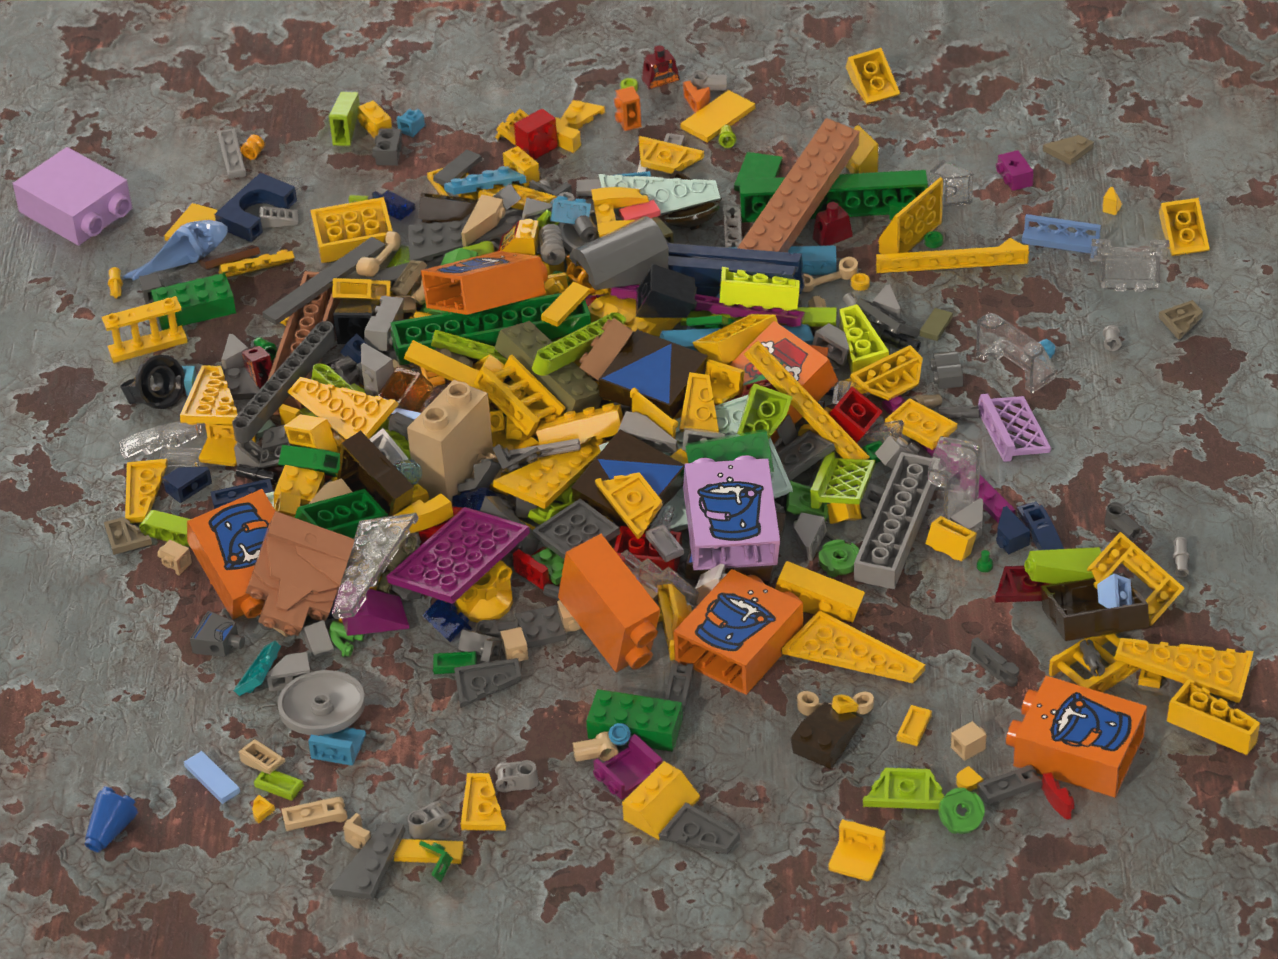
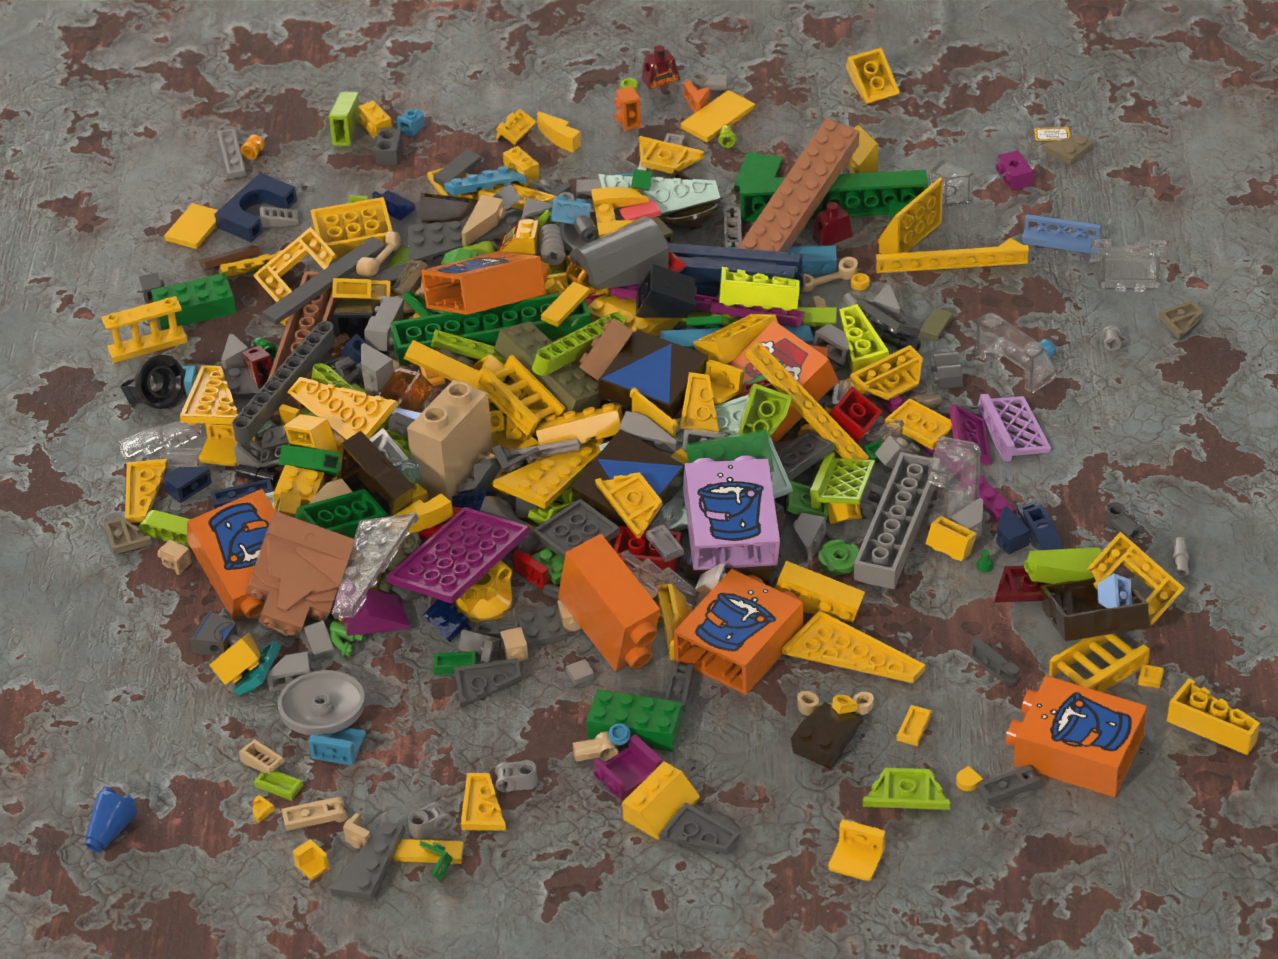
(72, 196): lavender brick -> none
(115, 282): yellow axle -> none
(185, 246): medium blue piece -> none
(212, 777): light blue tile -> none
(236, 659): none -> yellow slope
(305, 244): none -> yellow wedge
(310, 859): none -> yellow panel
(340, 342): none -> clear orange tile
(418, 304): none -> green tile
(536, 133): red brick -> none
(580, 672): none -> light grey tile
(581, 113): yellow wing -> none
(641, 179): none -> green tile
(675, 263): none -> red sticker
(786, 431): dark grey piece -> none
(933, 239): green tile -> none
(966, 799): bright green plate -> none
(968, 740): tan brick -> none
(970, 428): none -> magenta tile
(1049, 134): none -> sticker
(1057, 796): red slope -> none
(1092, 657): dark grey pin -> none
(1111, 202): yellow slope -> none
(1184, 226): yellow slope -> none
(1216, 670): yellow wing -> none

